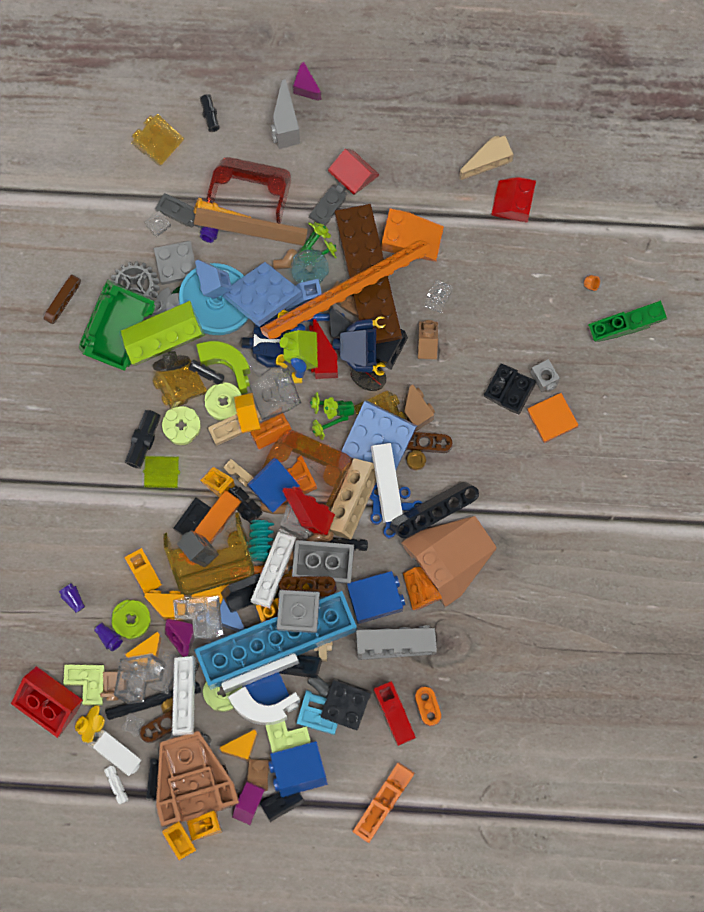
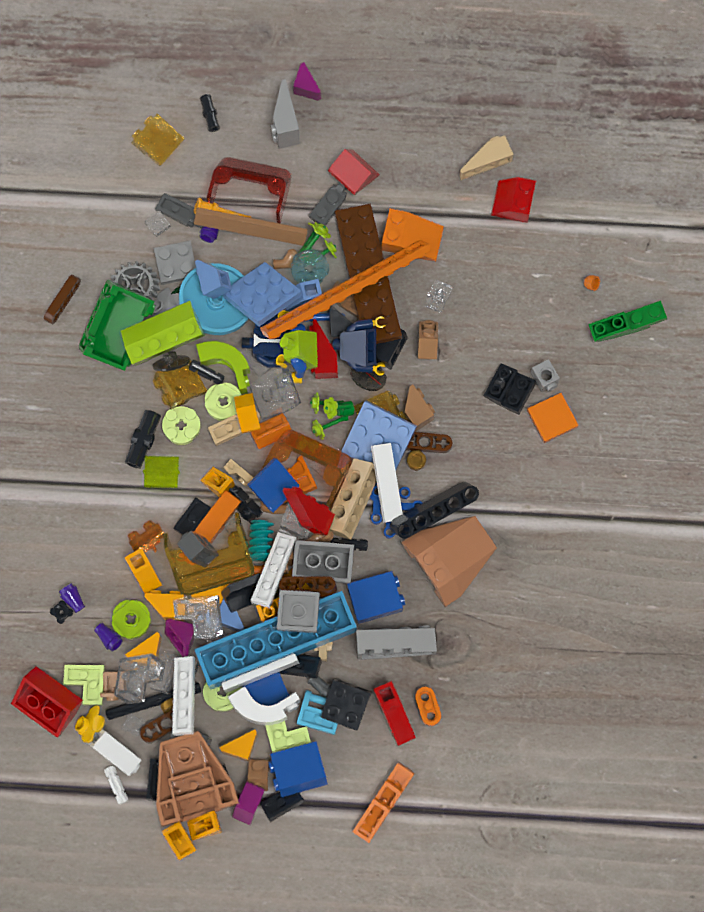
(56, 612): none -> black plate
(148, 539): none -> clear orange hips
(420, 588): orange wing -> none

